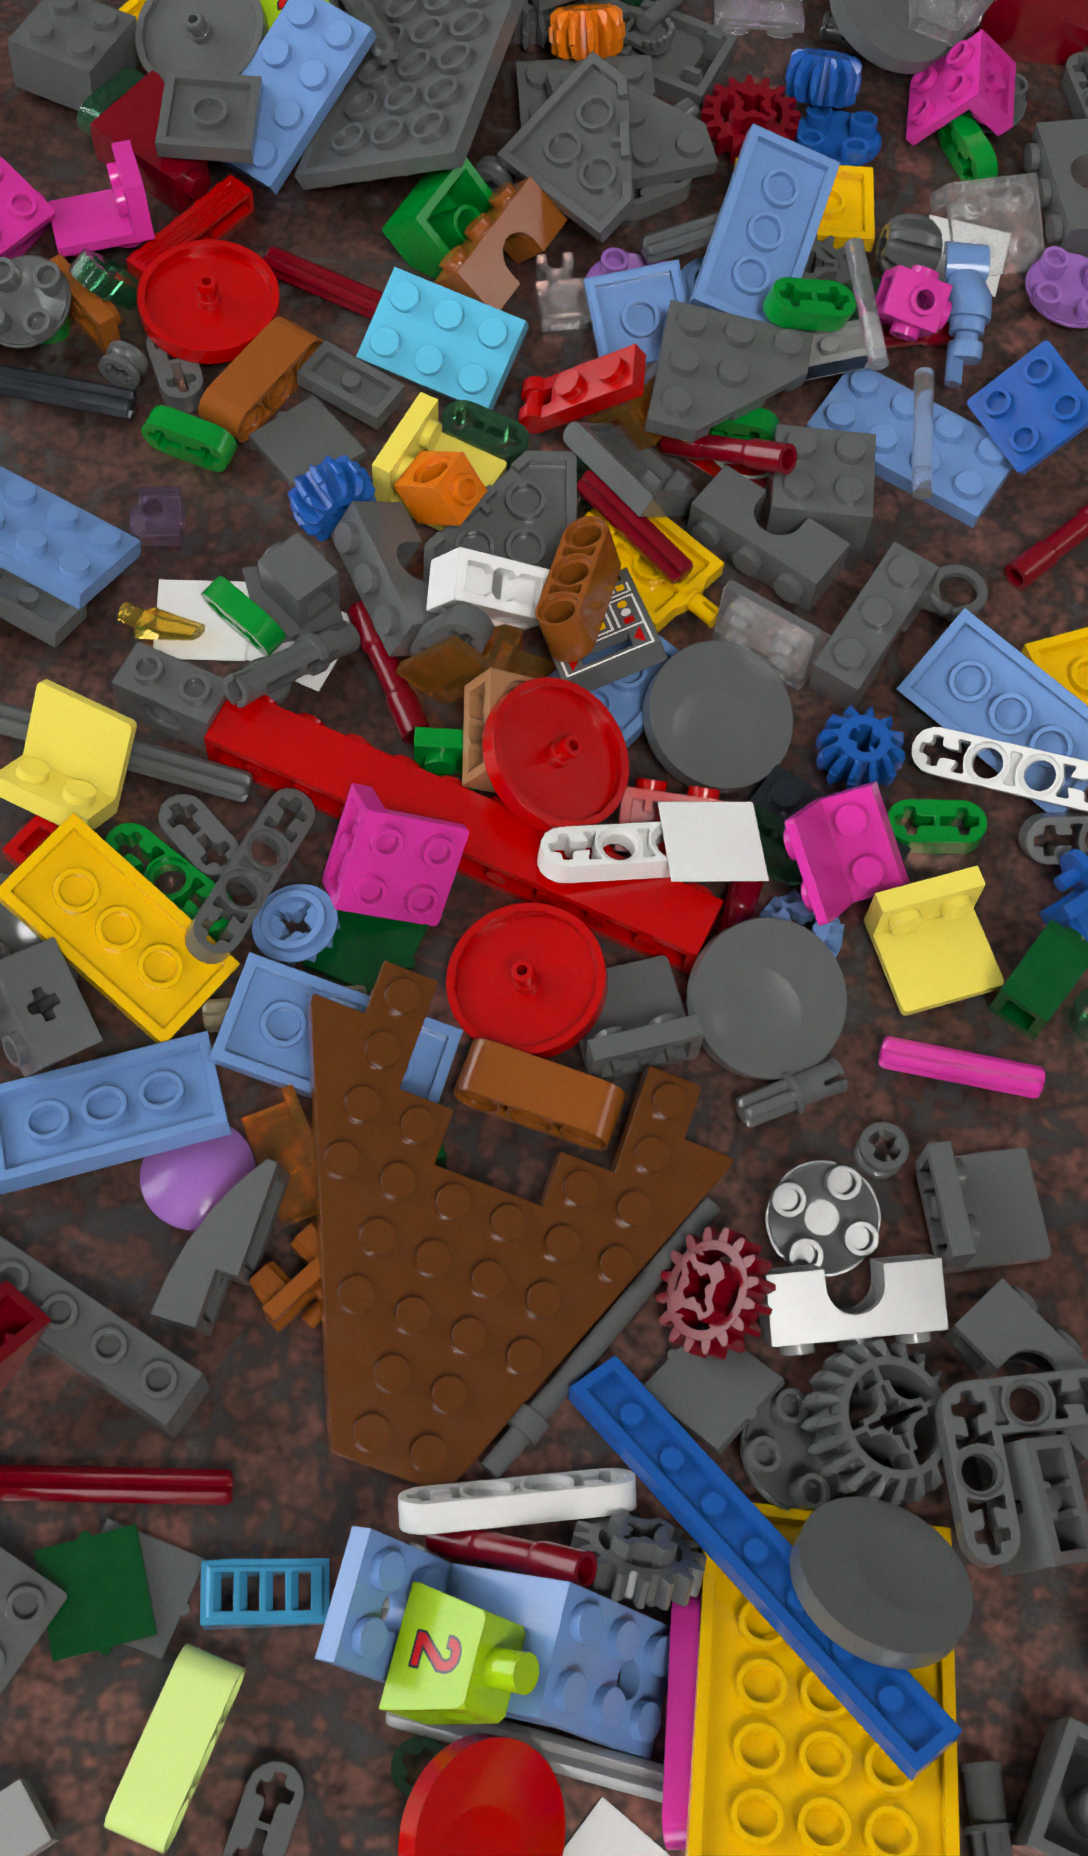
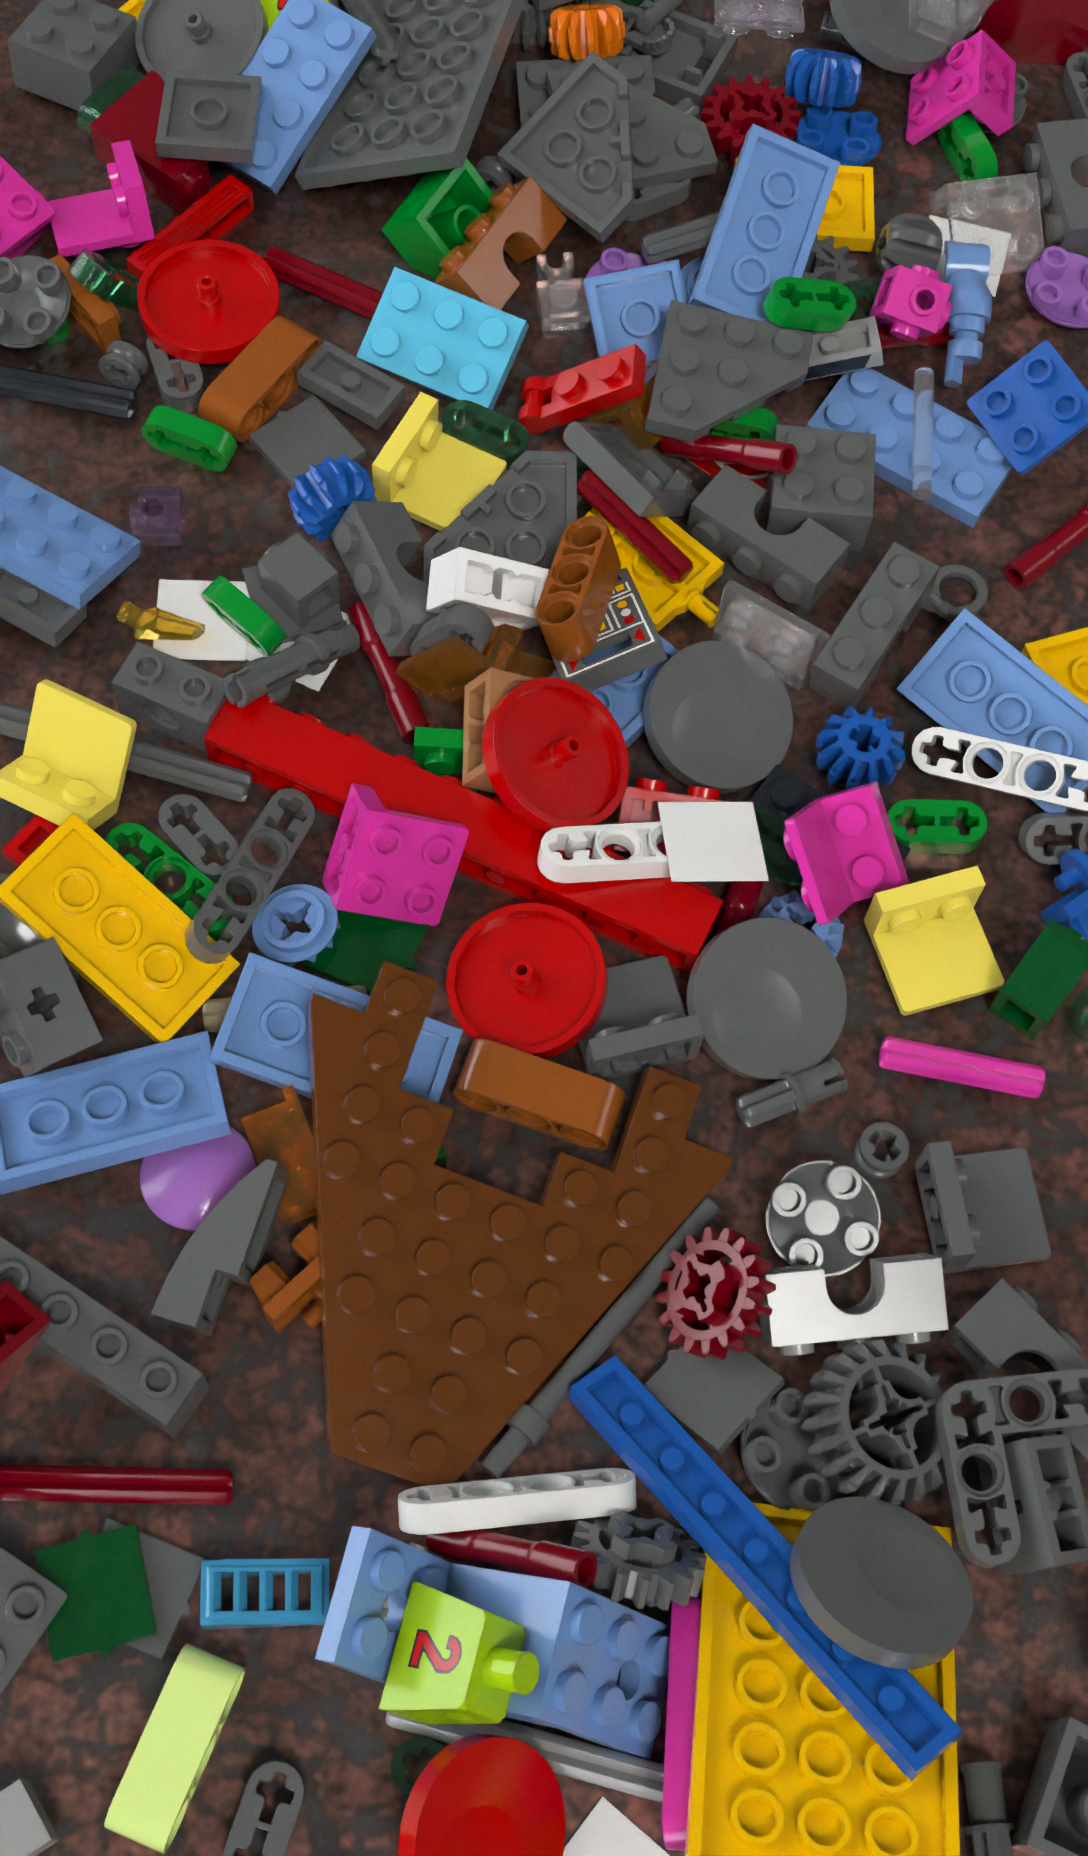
(440, 488): orange brick -> none
(866, 304): clear bar -> none

